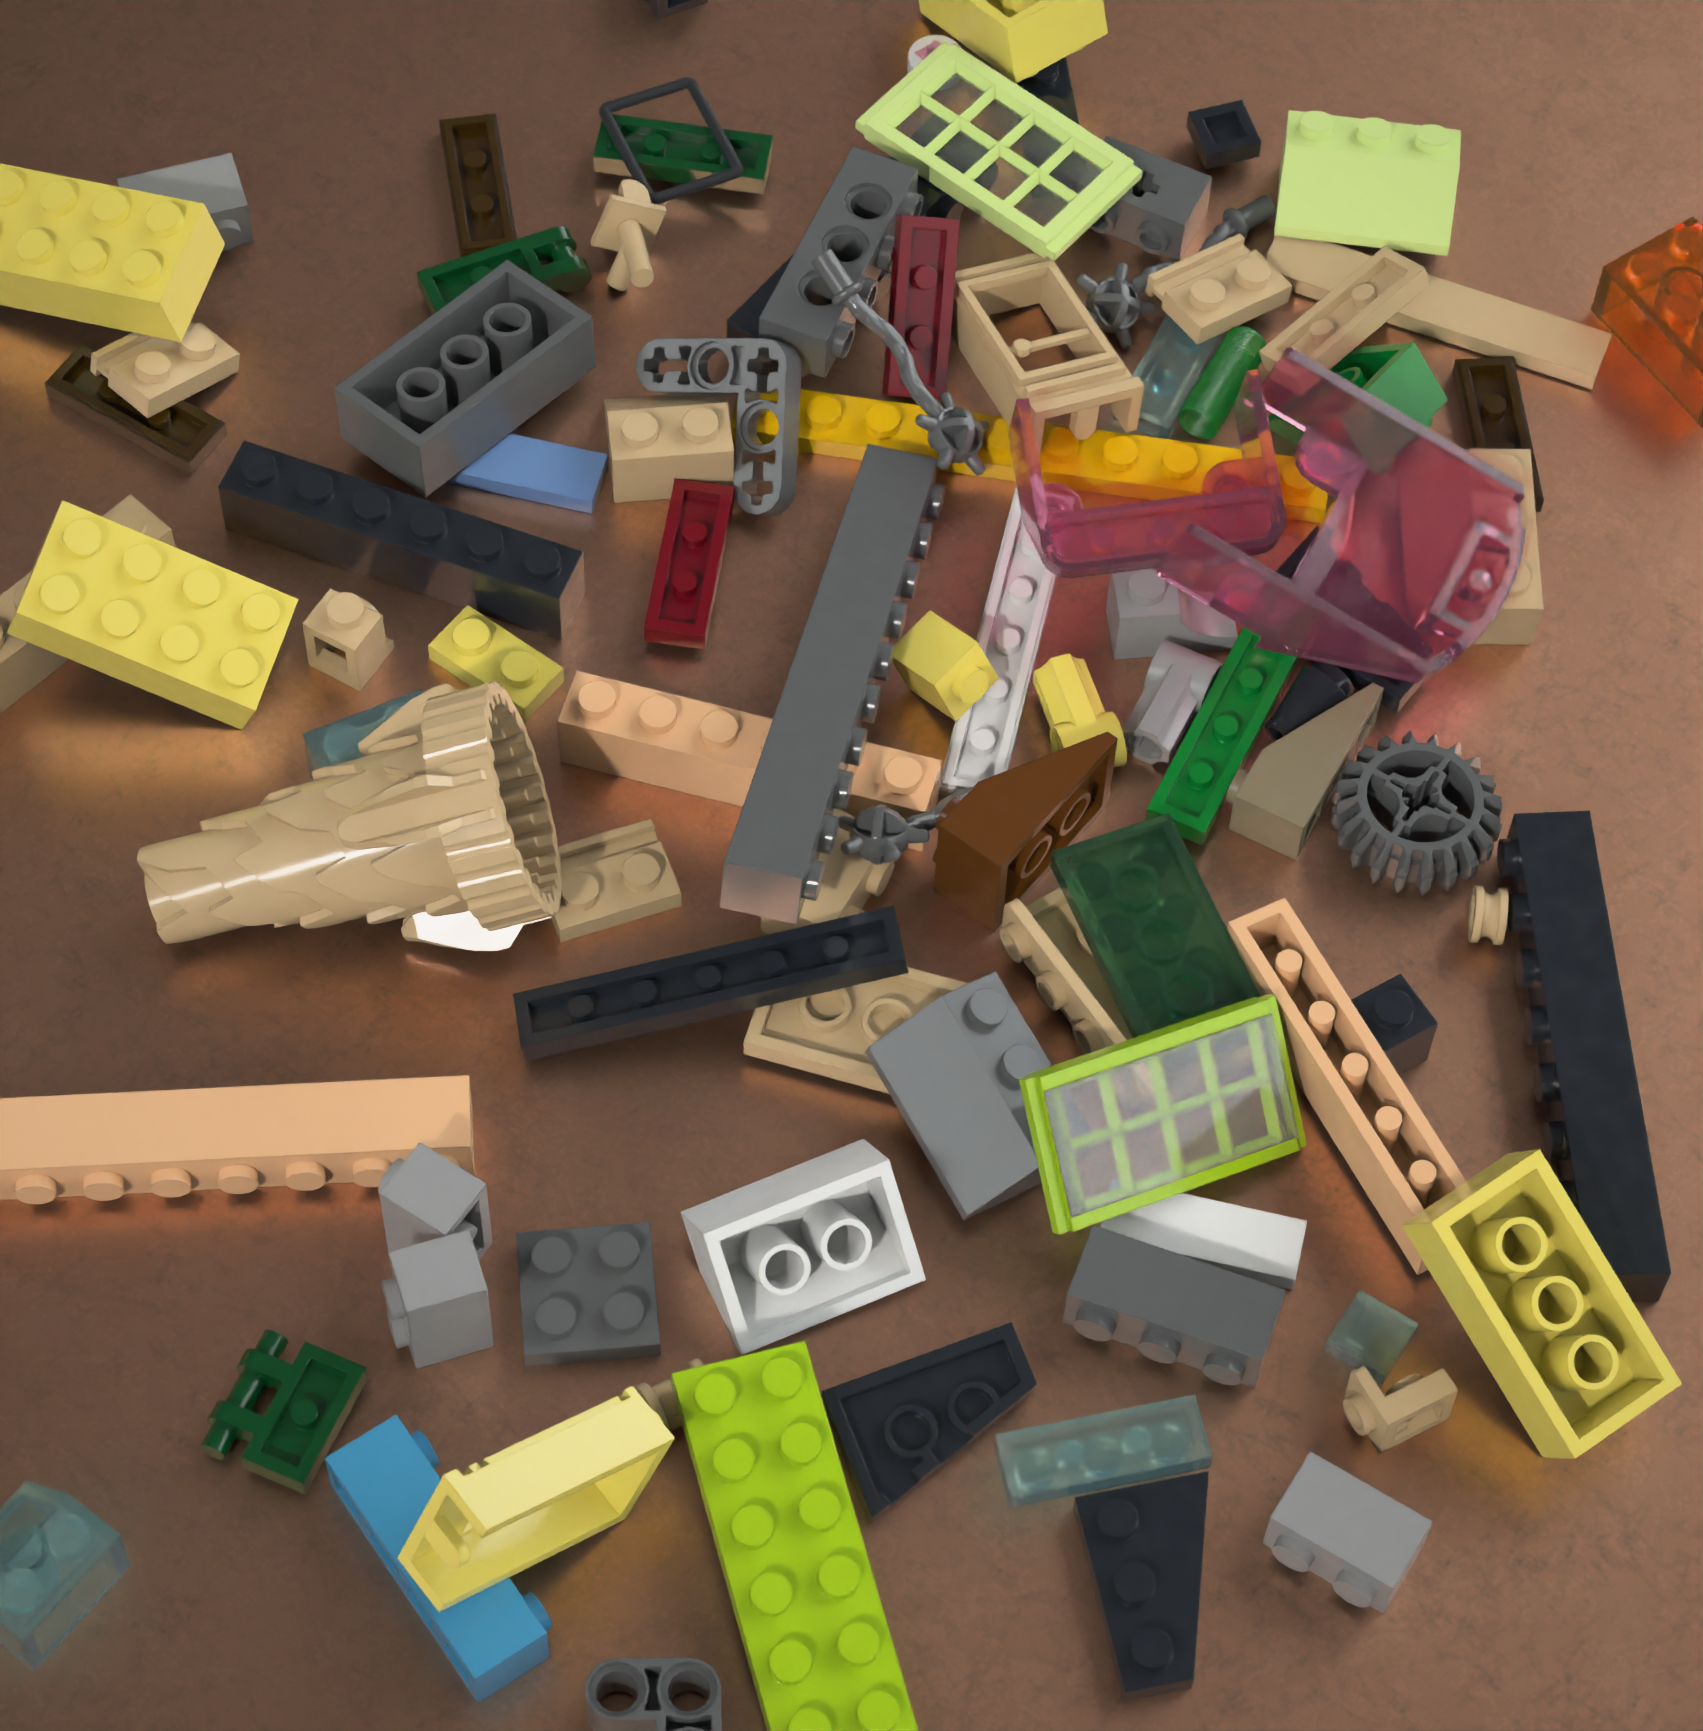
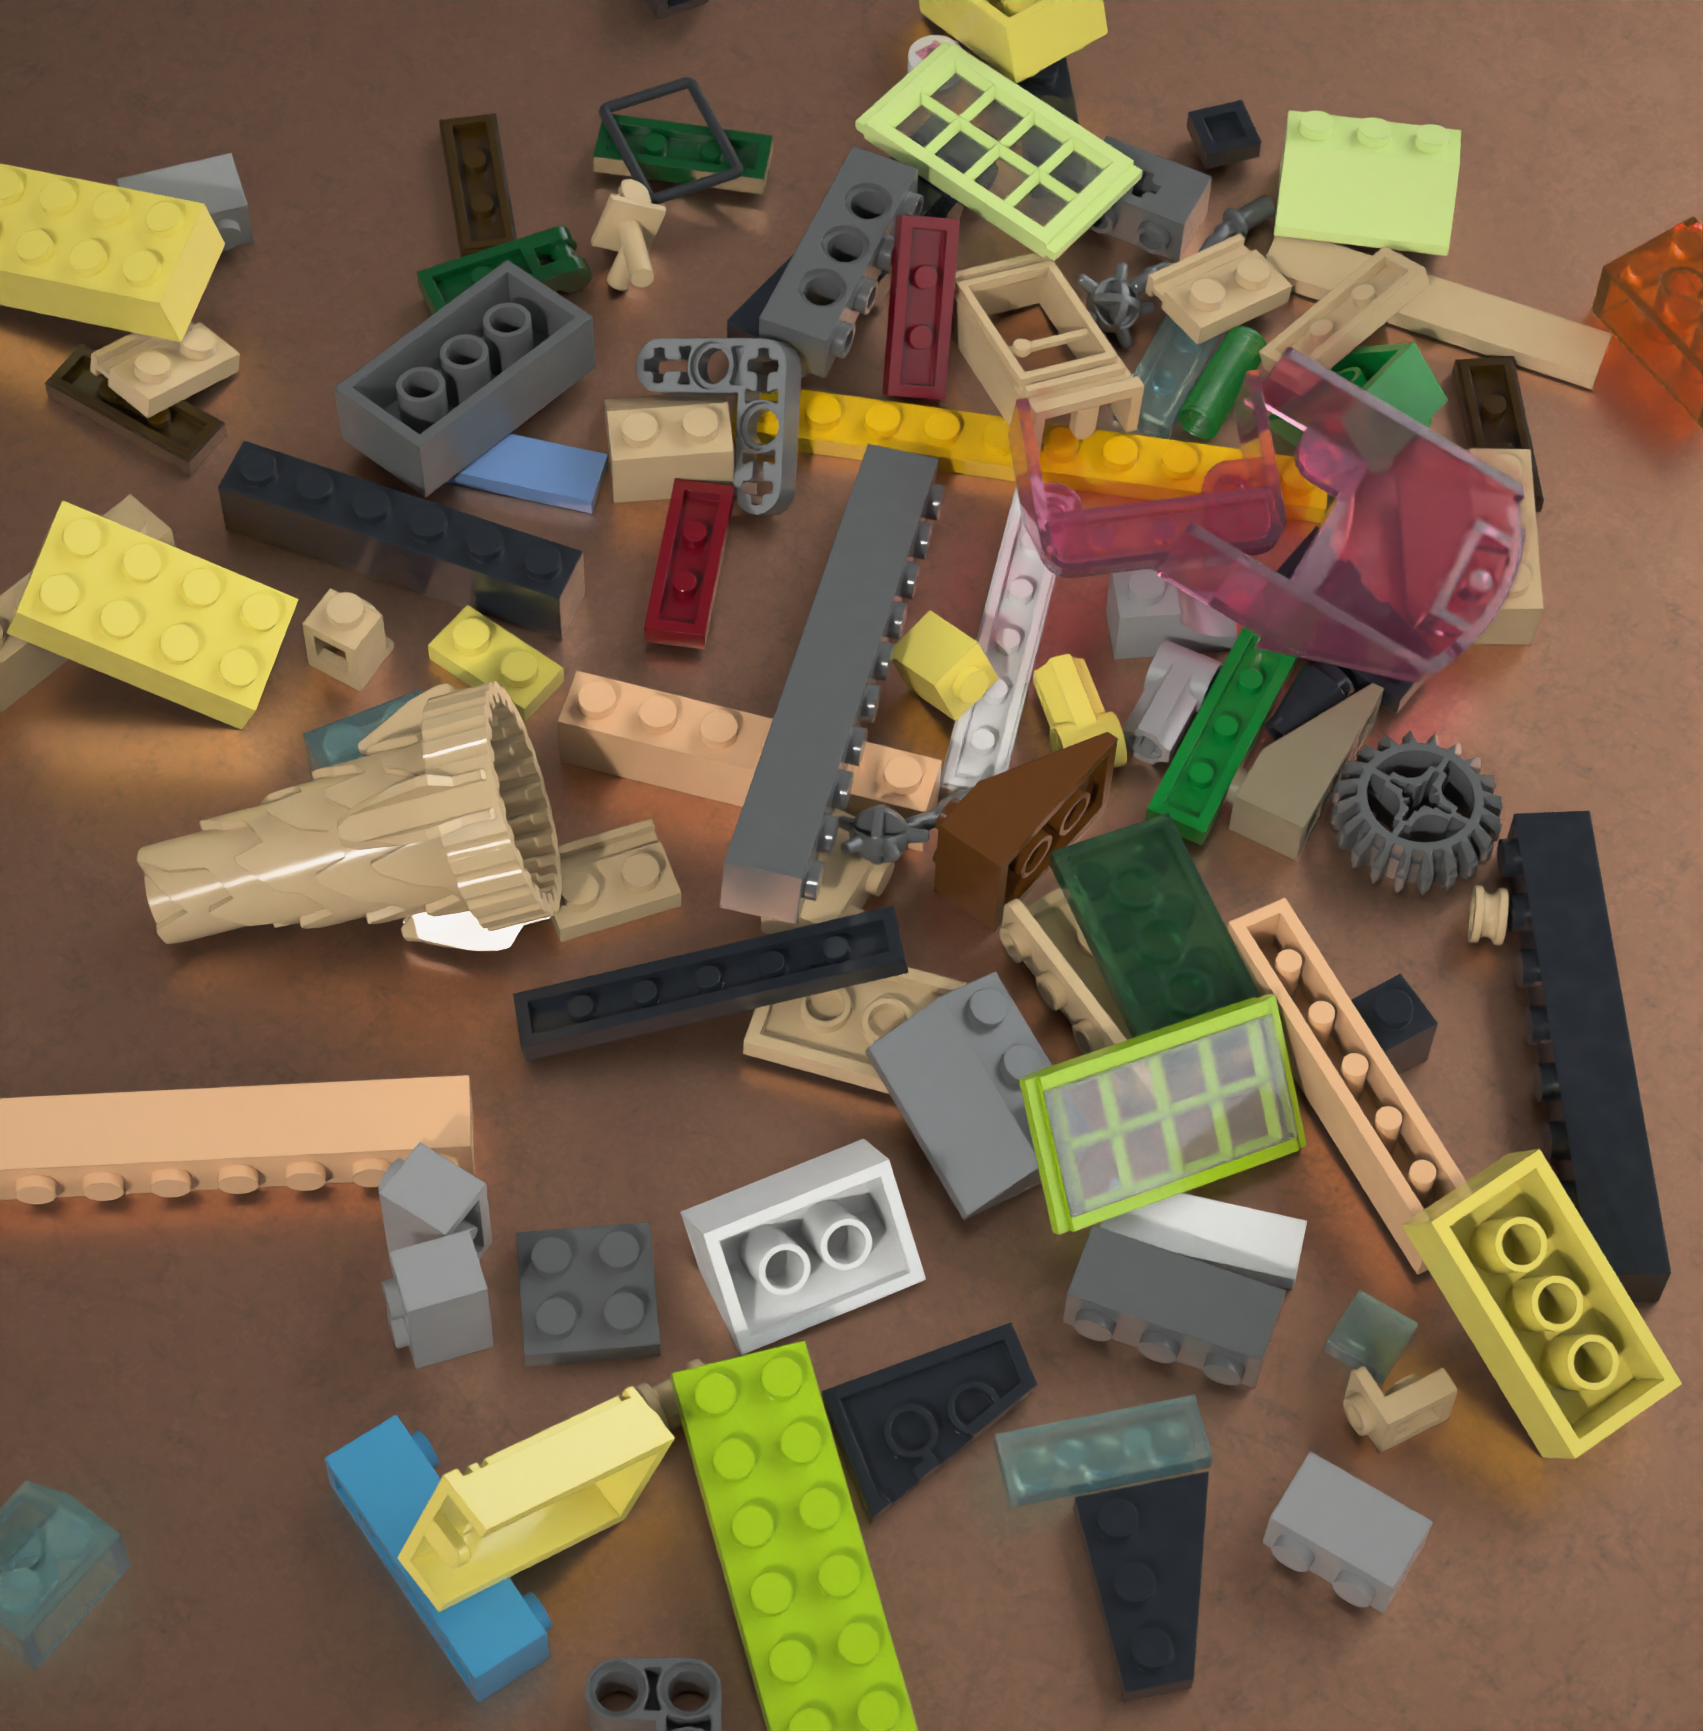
(302, 1418): dark green plate -> none
(950, 428): dark grey piece -> none

